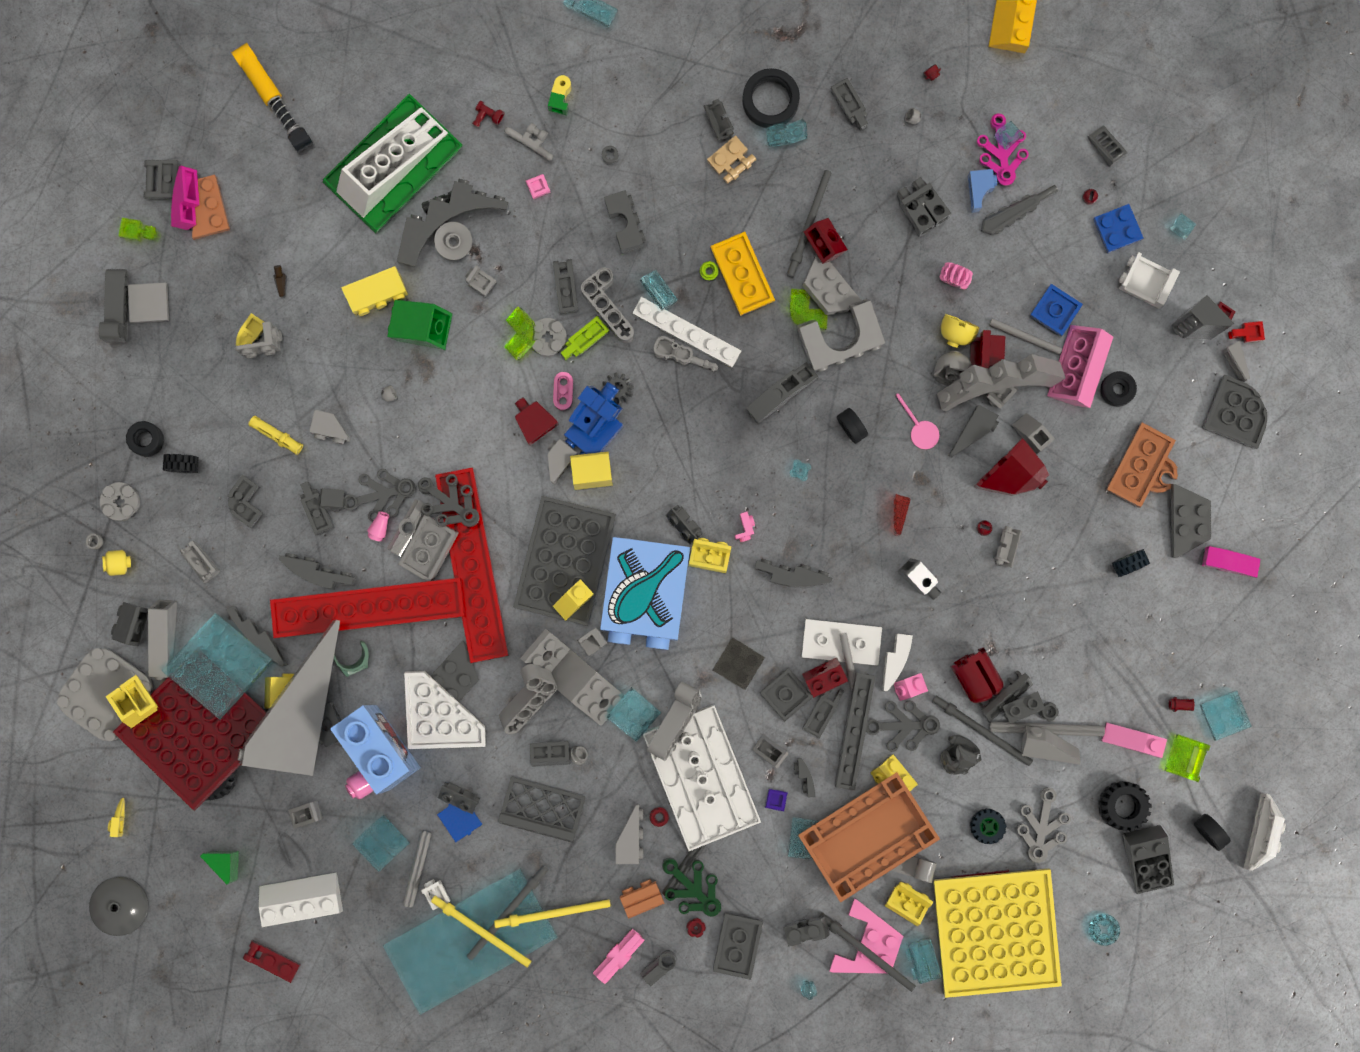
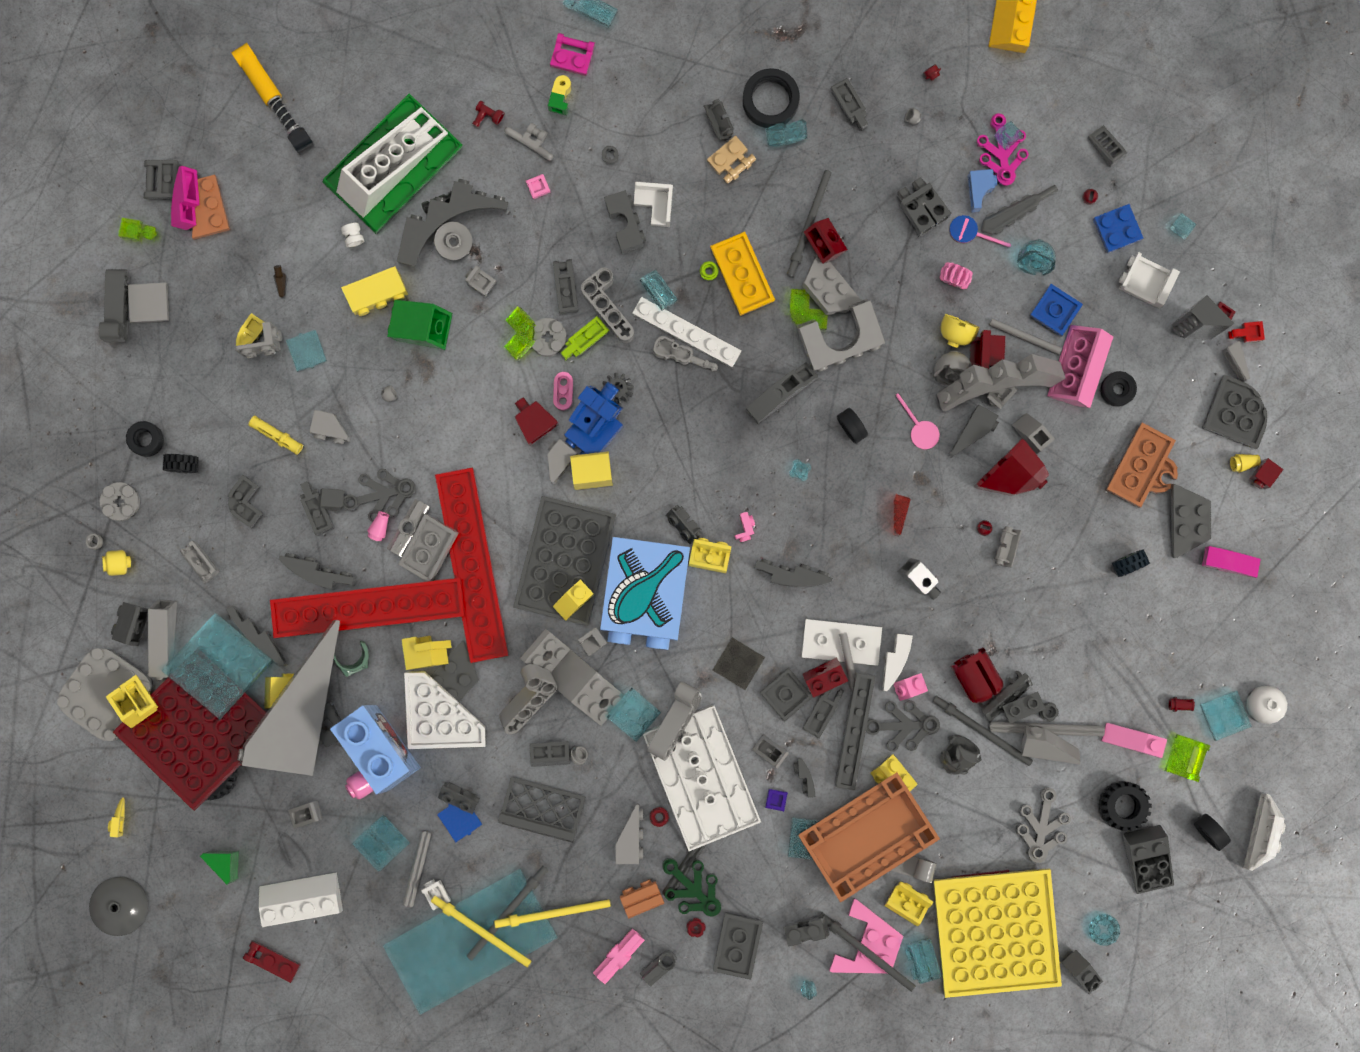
(306, 350): none -> clear light blue piece
(352, 235): none -> white wheel
(424, 653): none -> light yellow plate
(450, 504): dark grey plant -> none
(570, 60): none -> dark pink plate
(658, 197): none -> white panel
(965, 229): none -> blue piece
(993, 831): black wheel -> none
(1037, 257): none -> clear light blue cylinder
(1082, 972): none -> dark grey slope
(1243, 462): none -> light yellow cone
(1266, 474): none -> dark red brick
(1266, 704): none -> white cylinder

